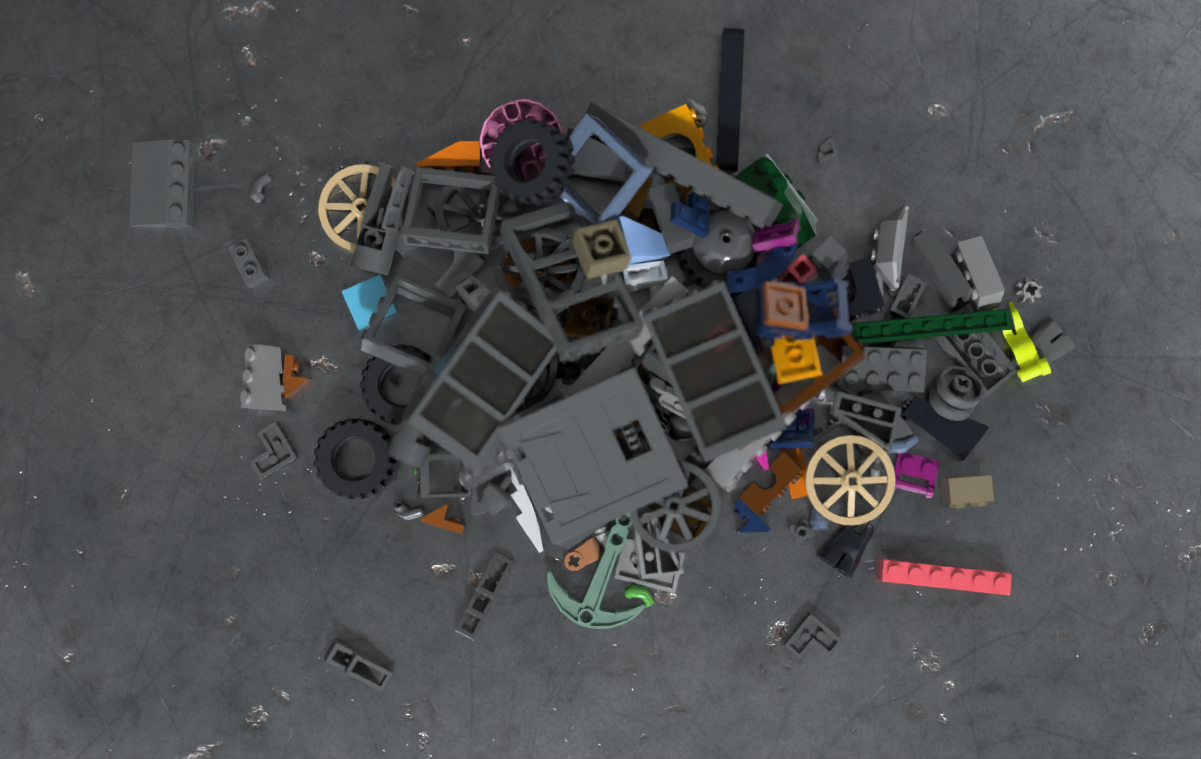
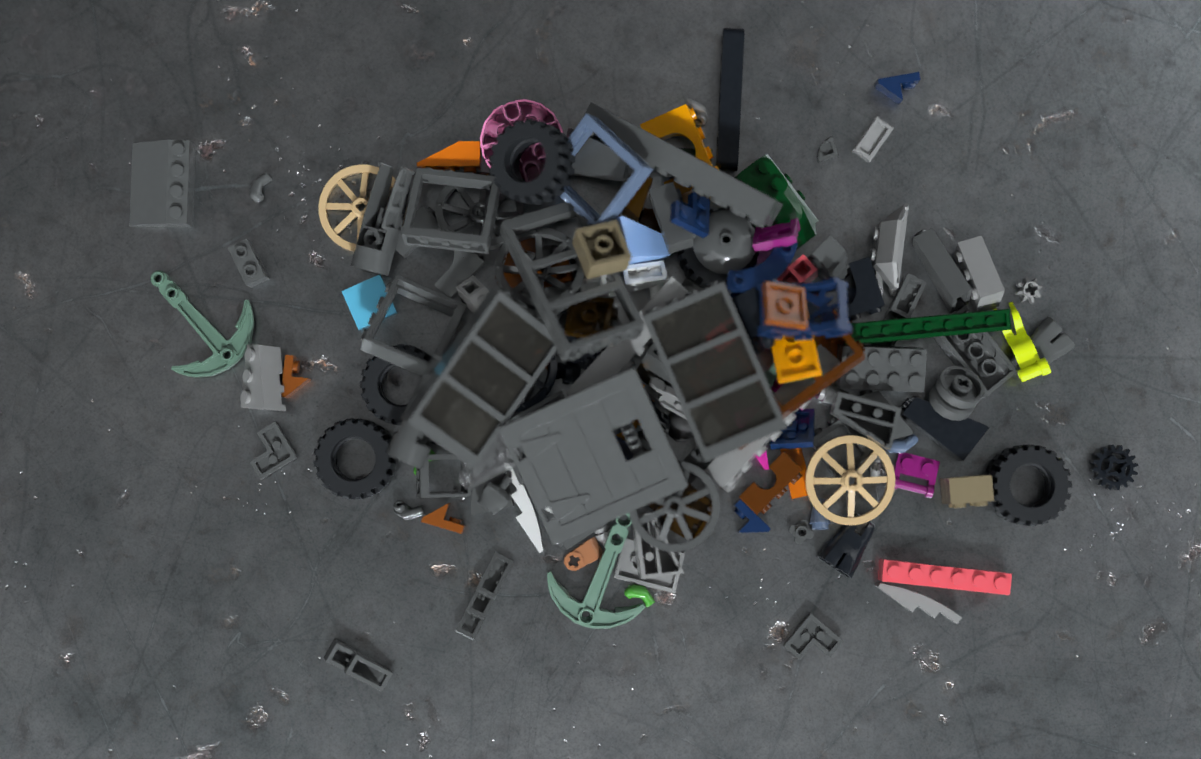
(213, 338): none -> sand green piece
(873, 139): none -> light grey tile
(892, 85): none -> dark blue slope
(911, 600): none -> light grey slope
(1055, 485): none -> black tyre
(1108, 461): none -> black gear

